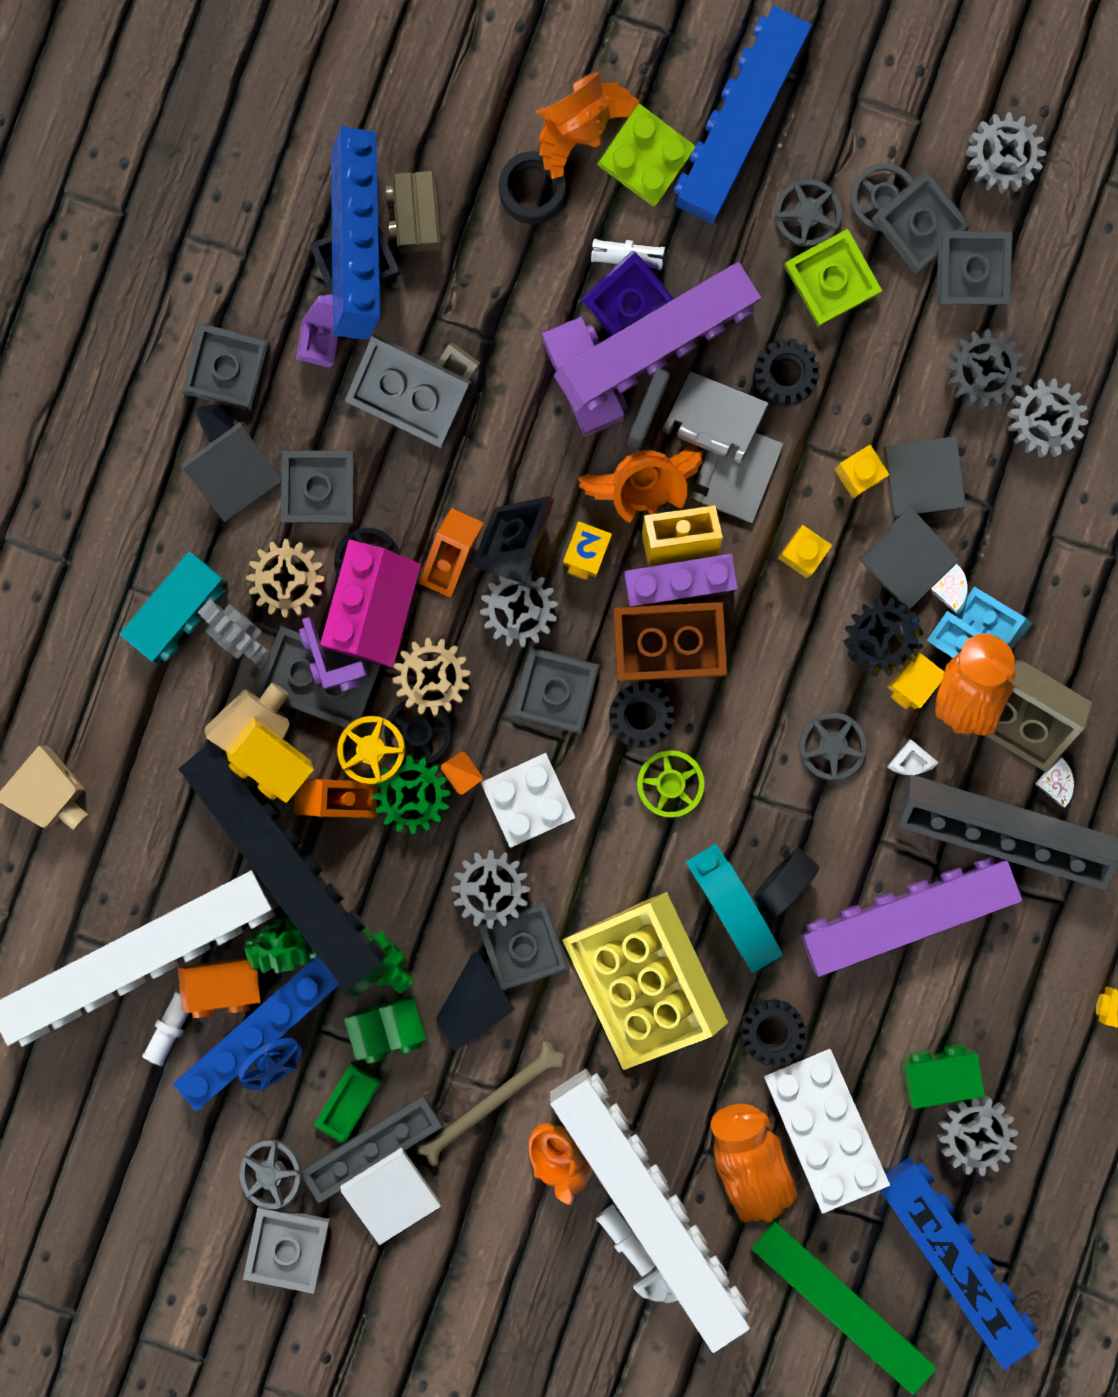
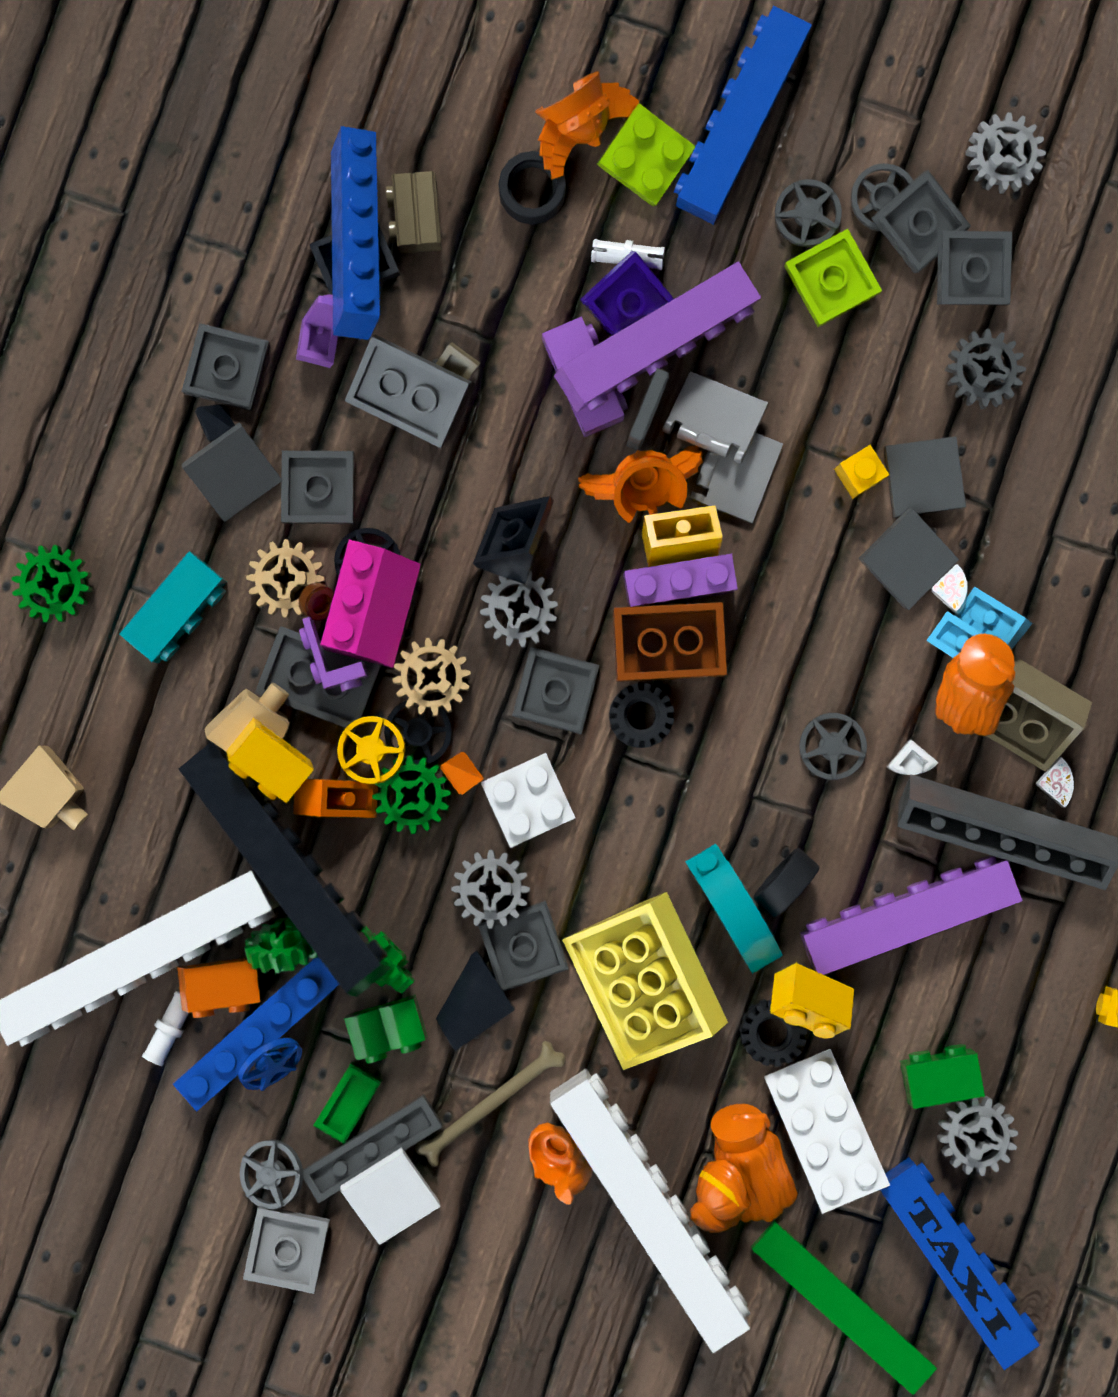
(37, 587): none -> green gear
(233, 631): light grey gear -> none
(316, 601): none -> reddish brown tile
(451, 552): orange slope -> none
(586, 551): yellow brick -> none
(625, 1239): white pin -> none
(654, 1287): white tile -> none
(670, 783): lime wheel -> none
(720, 1197): none -> orange hair
(786, 351): black tyre -> none
(804, 551): yellow brick -> none
(812, 1001): none -> yellow brick
(897, 643): black gear -> none
(915, 683): yellow brick -> none
(1049, 432): light grey gear -> none

